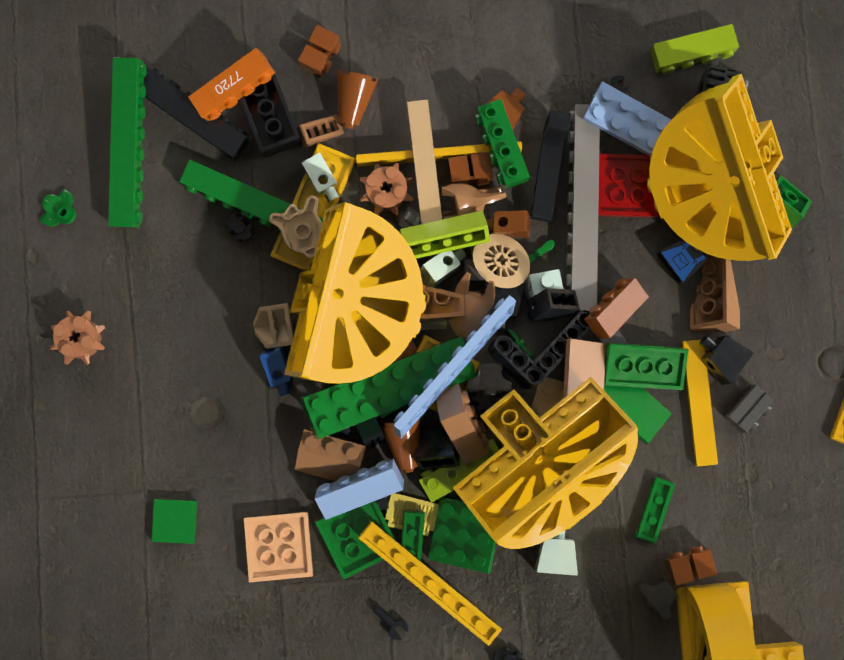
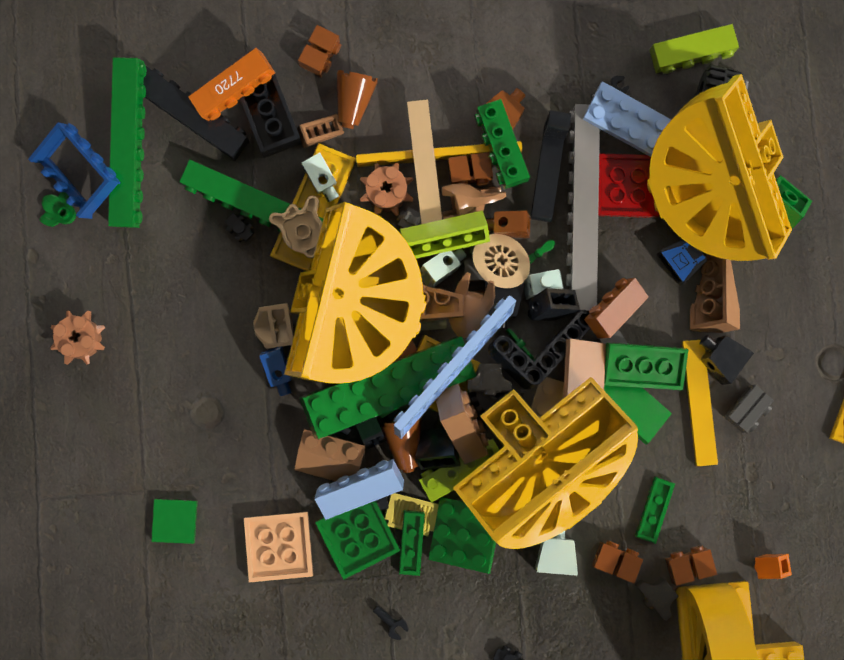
(50, 145): none -> blue window
(429, 583): yellow tile -> none
(627, 565): none -> dark orange piece
(773, 566): none -> orange brick

